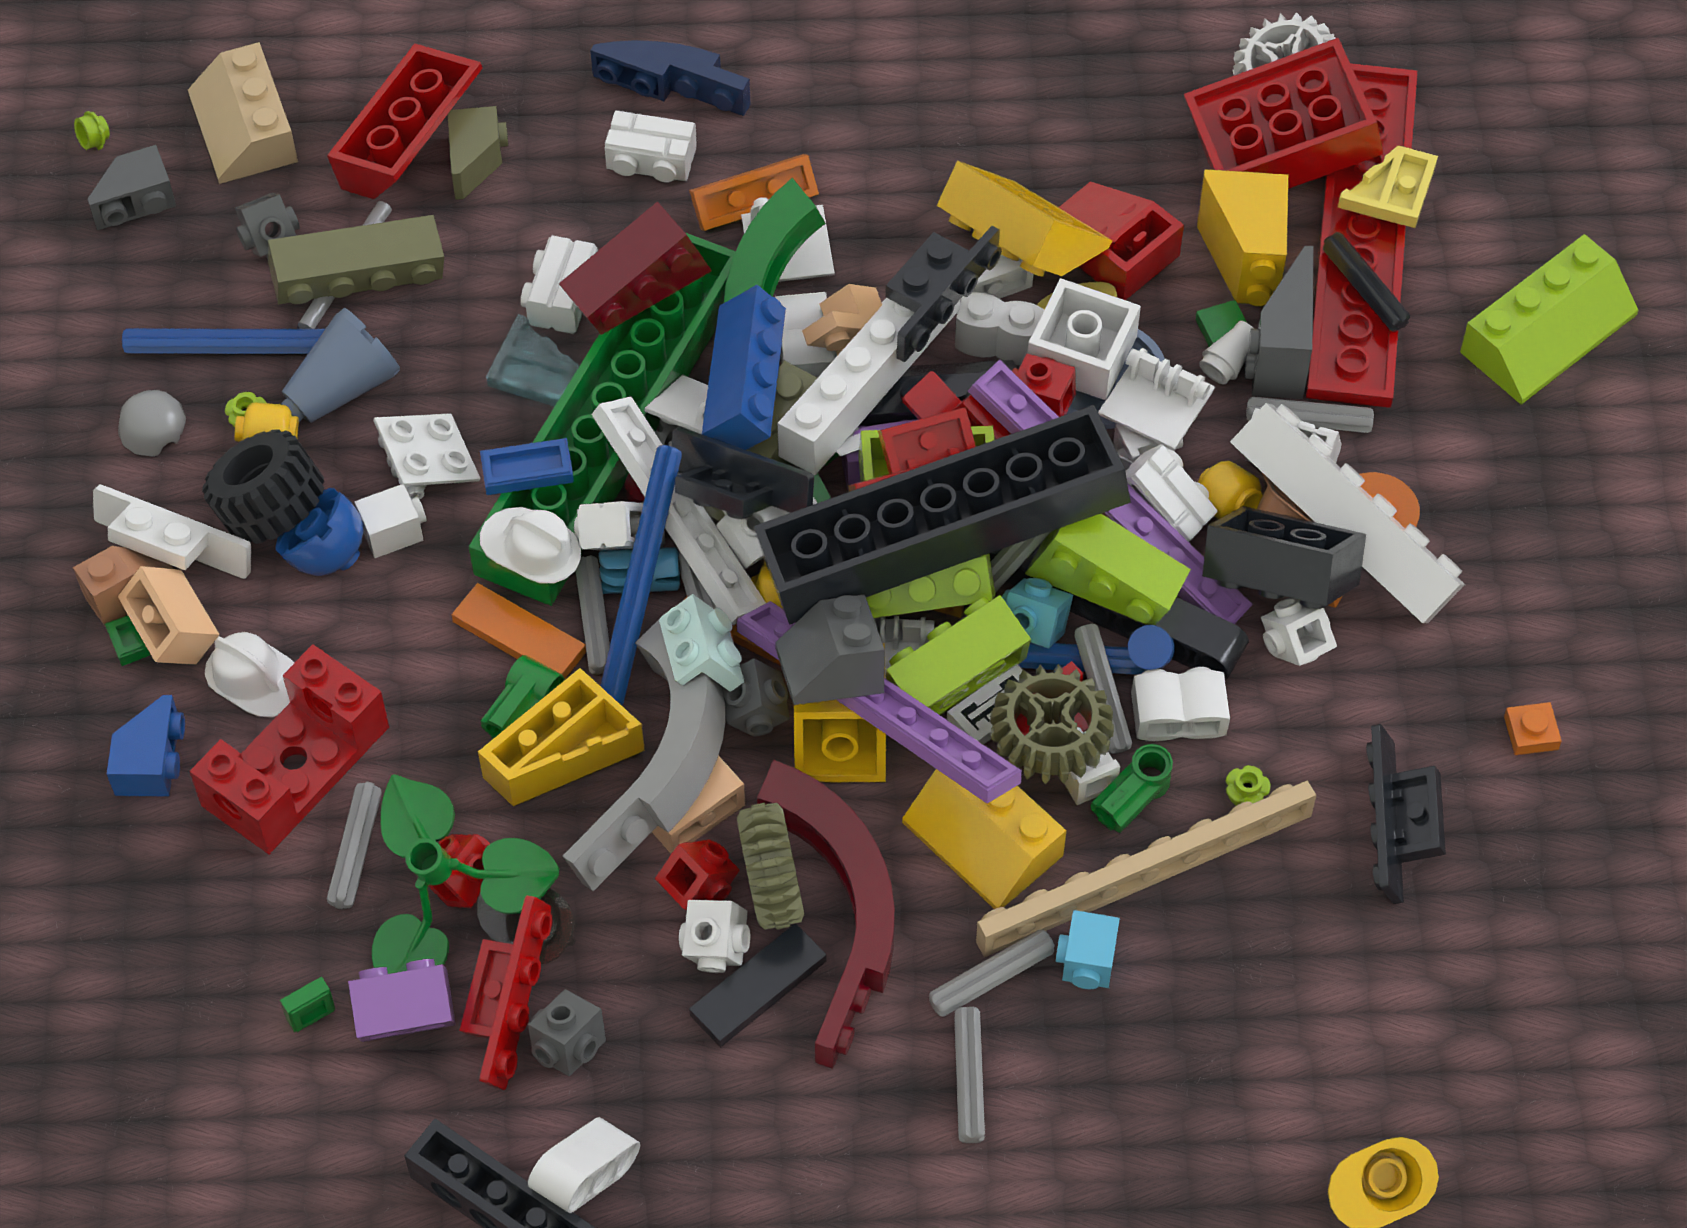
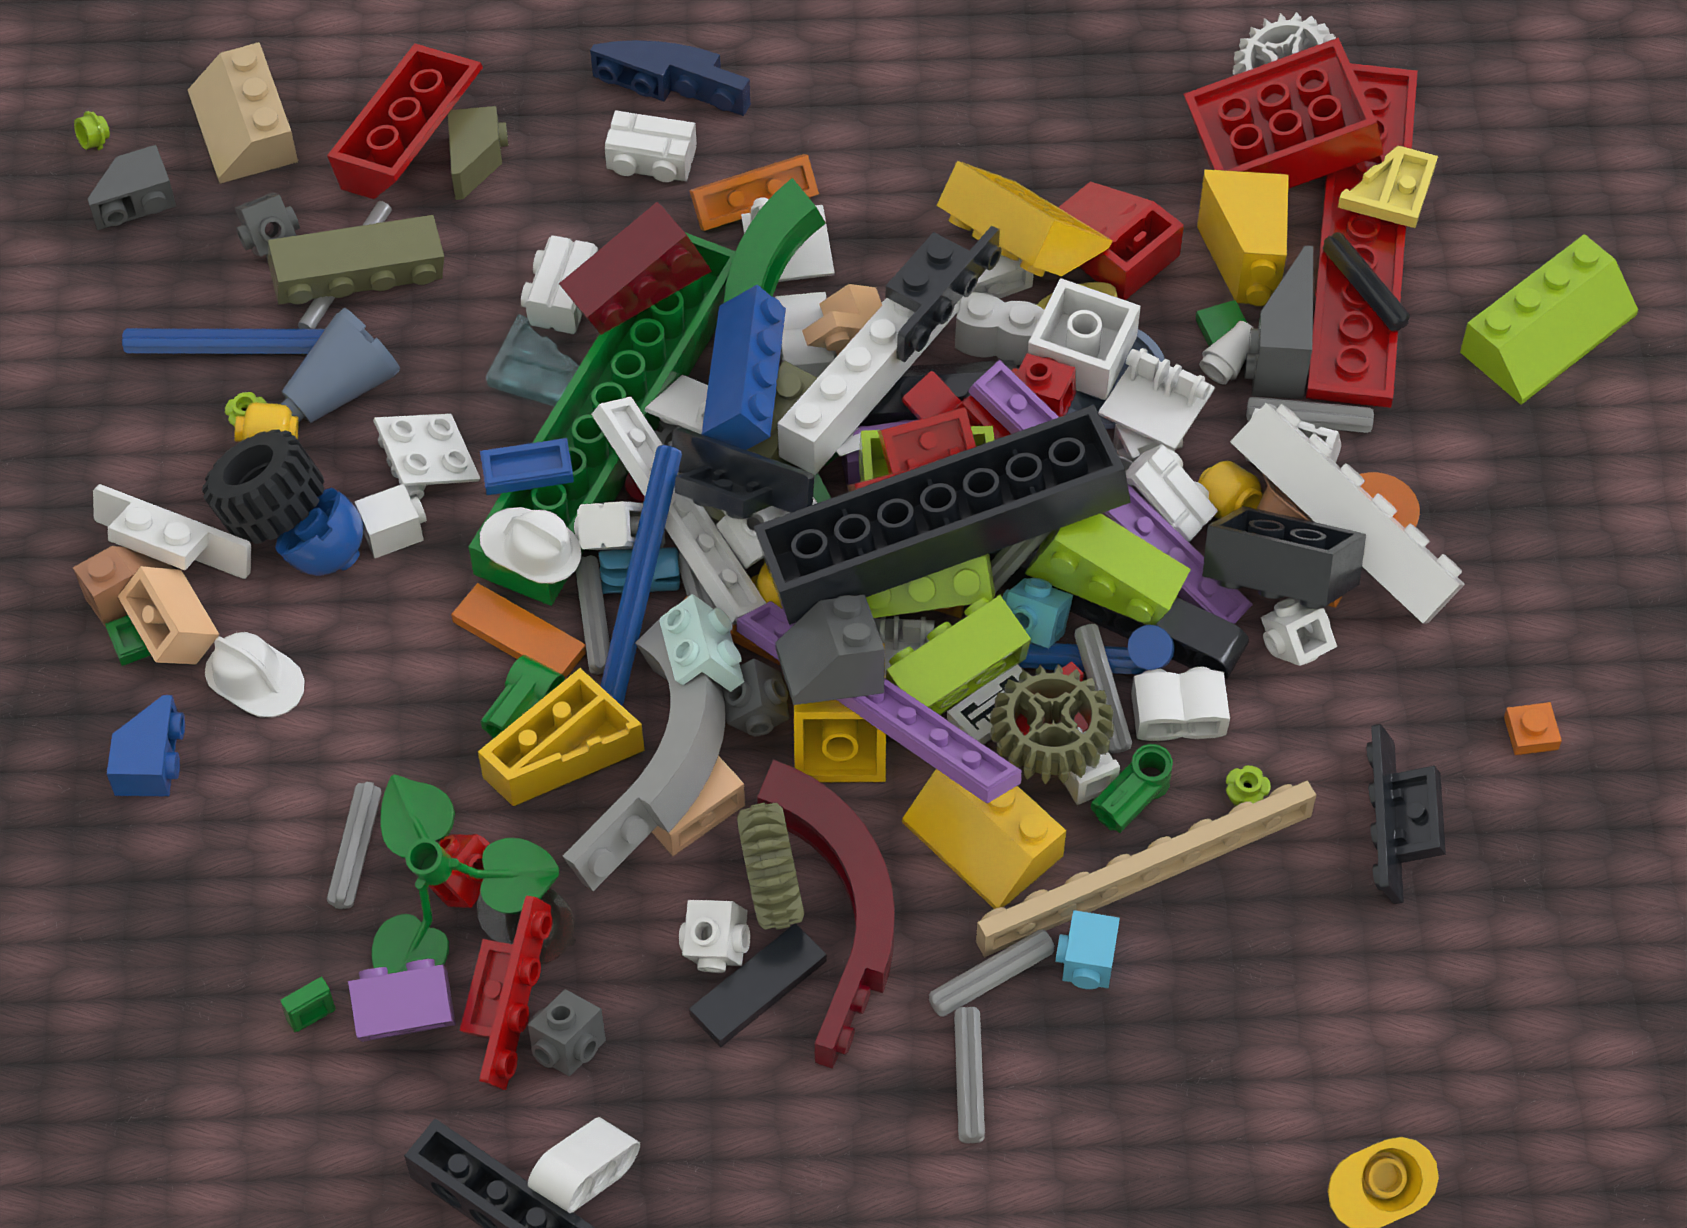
(150, 422): light grey hair -> none
(328, 721): red plate -> none
(698, 872): red brick -> none

